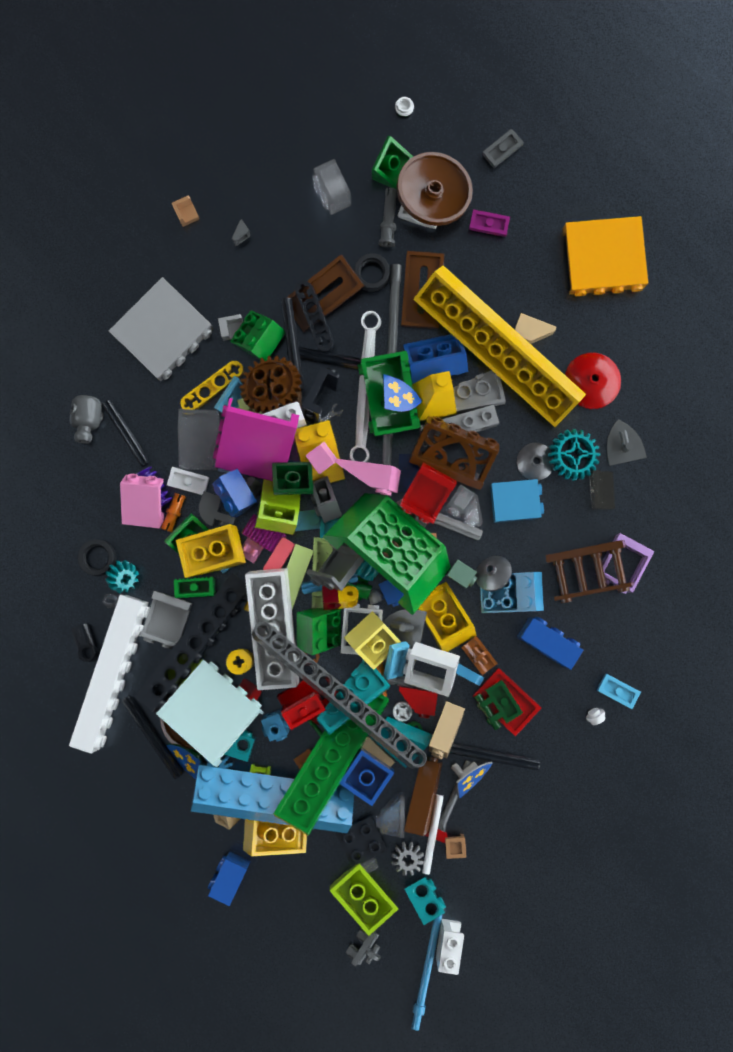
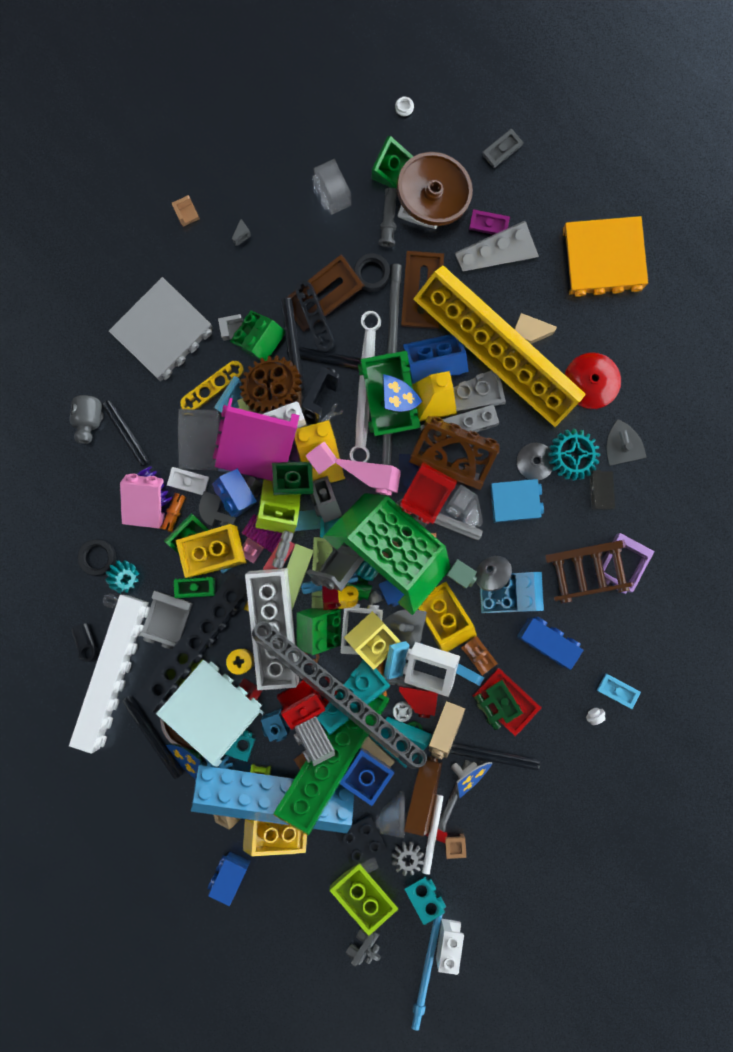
(282, 549): none -> light grey axle
(314, 741): none -> light grey brick
(504, 247): none -> light grey wing

